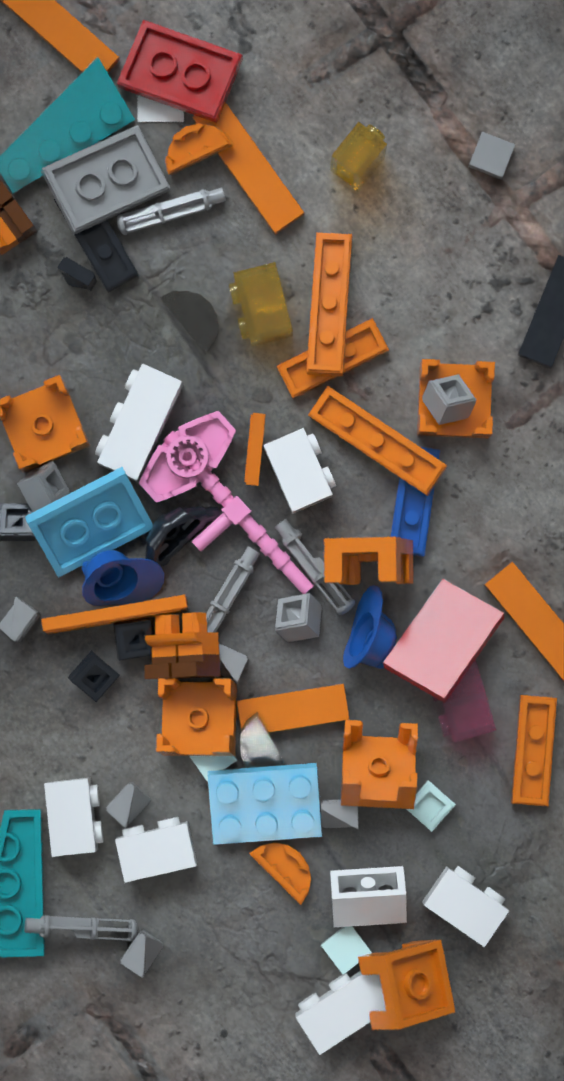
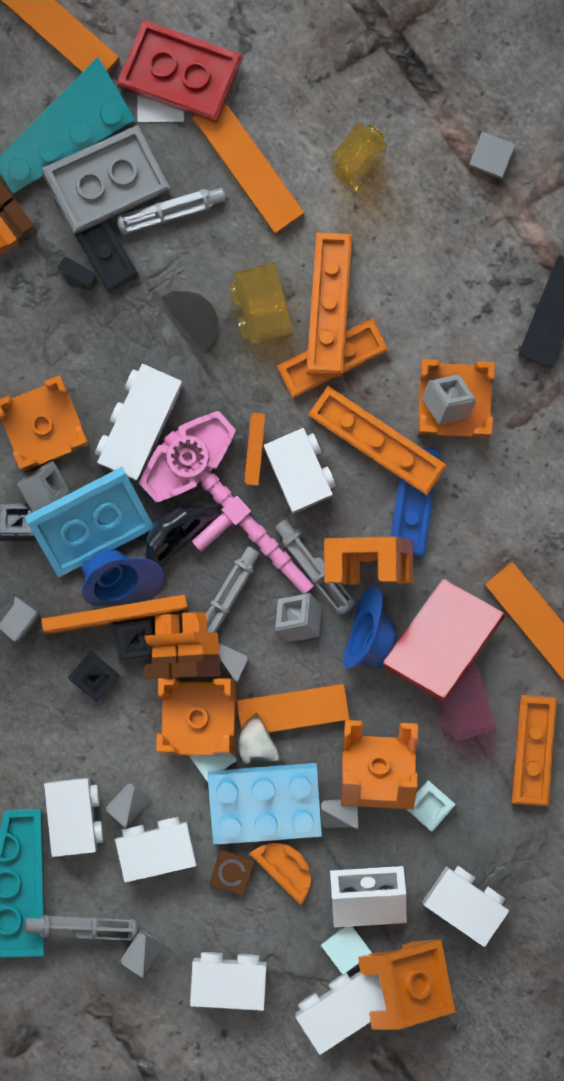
(194, 145): orange tile -> none
(228, 982): none -> white brick
(231, 872): none -> reddish brown tile

